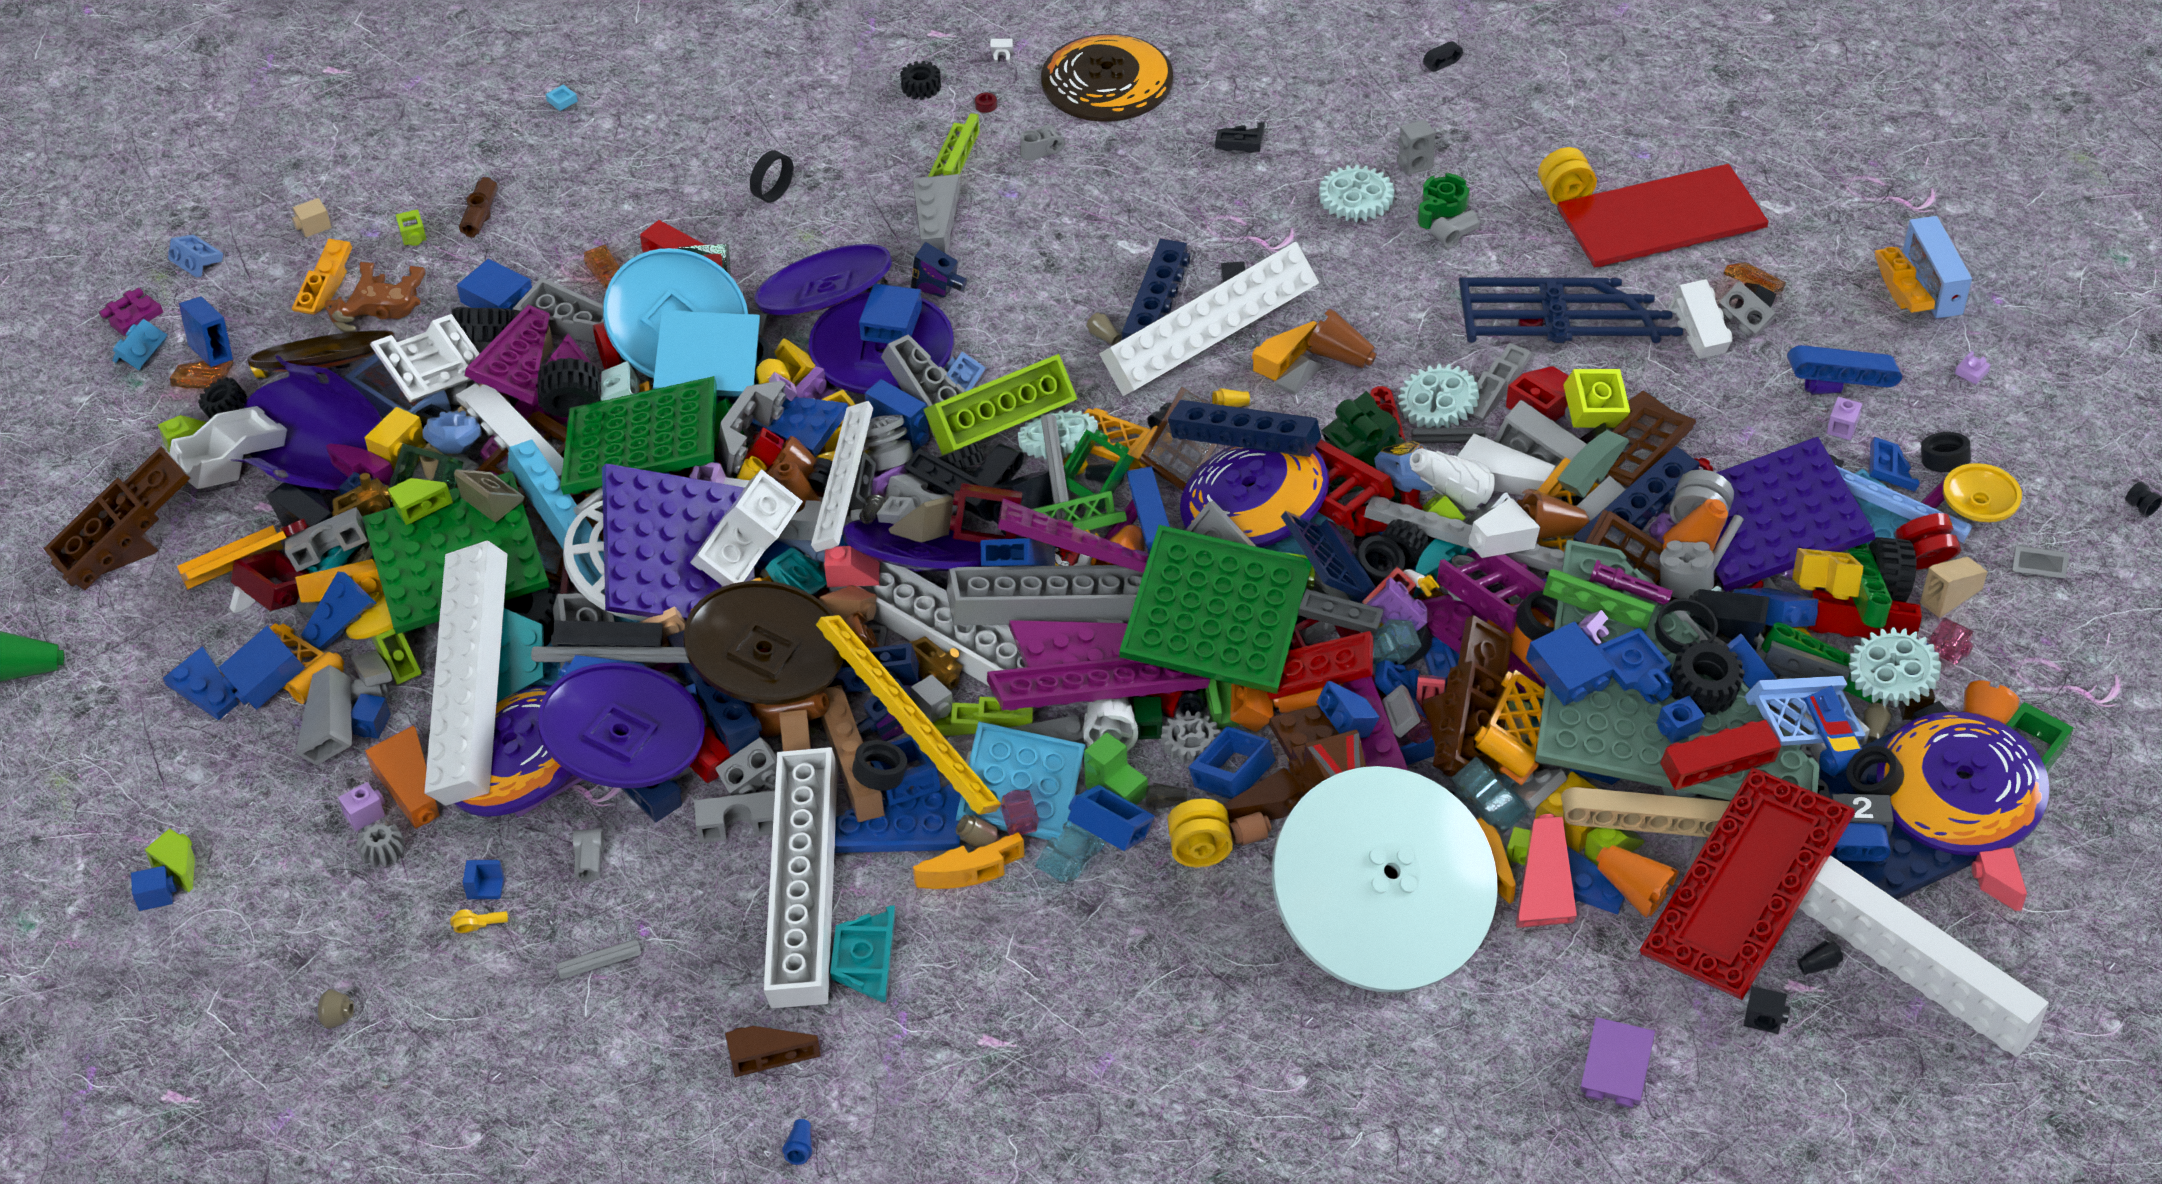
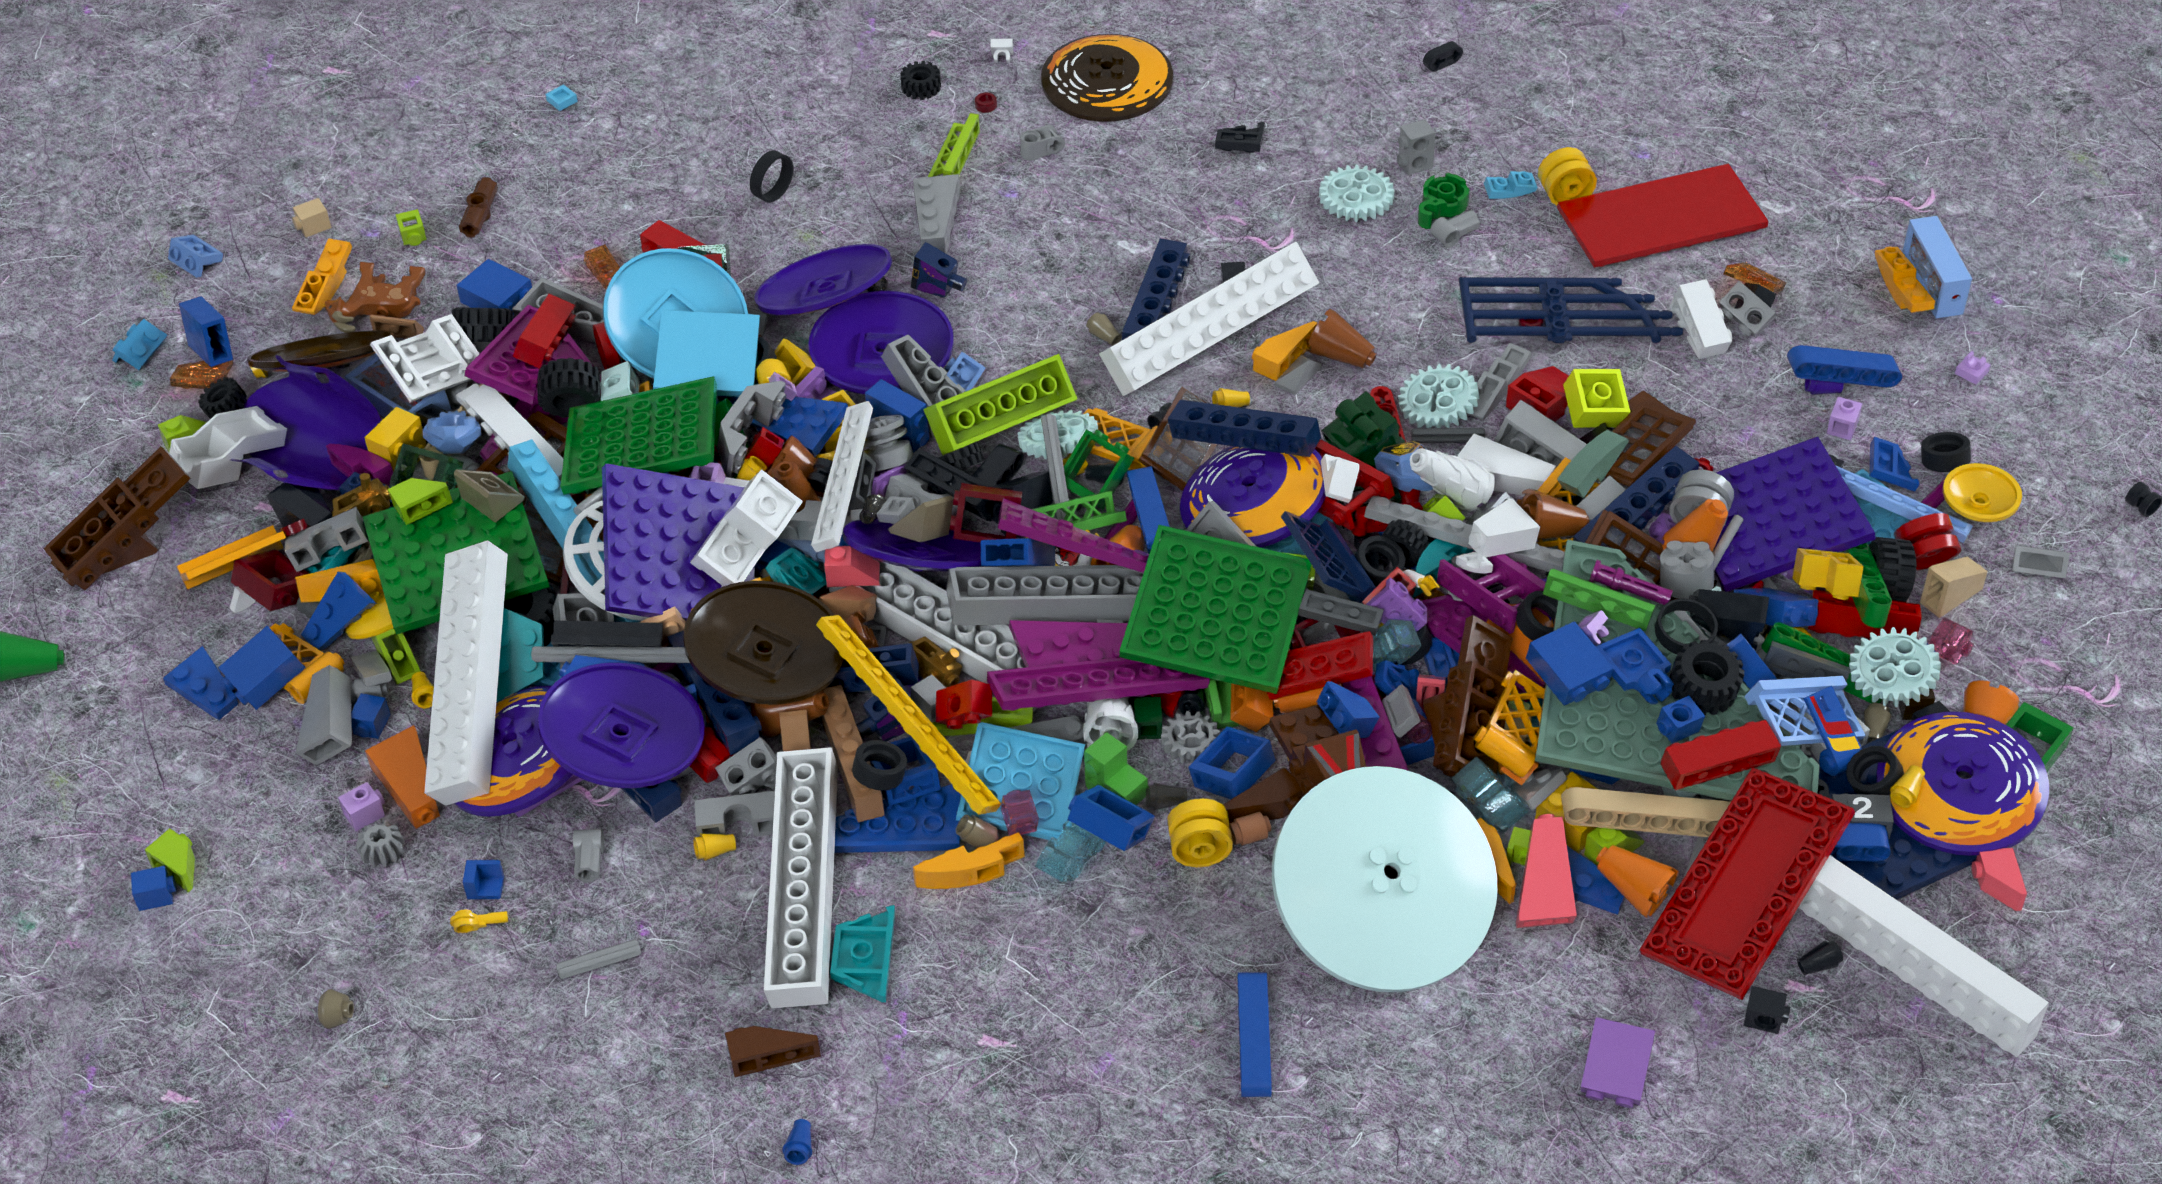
(139, 309): magenta plate -> none
(401, 327): none -> medium nougat slope
(422, 690): none -> yellow cone
(545, 331): none -> red brick
(713, 845): none -> yellow cone
(890, 313): blue brick -> none
(963, 704): none -> red brick
(1254, 1034): none -> blue beam
(1339, 477): none -> white slope
(1474, 563): none -> white tile
(1515, 185): none -> medium azure slope
(1907, 788): none -> yellow cone

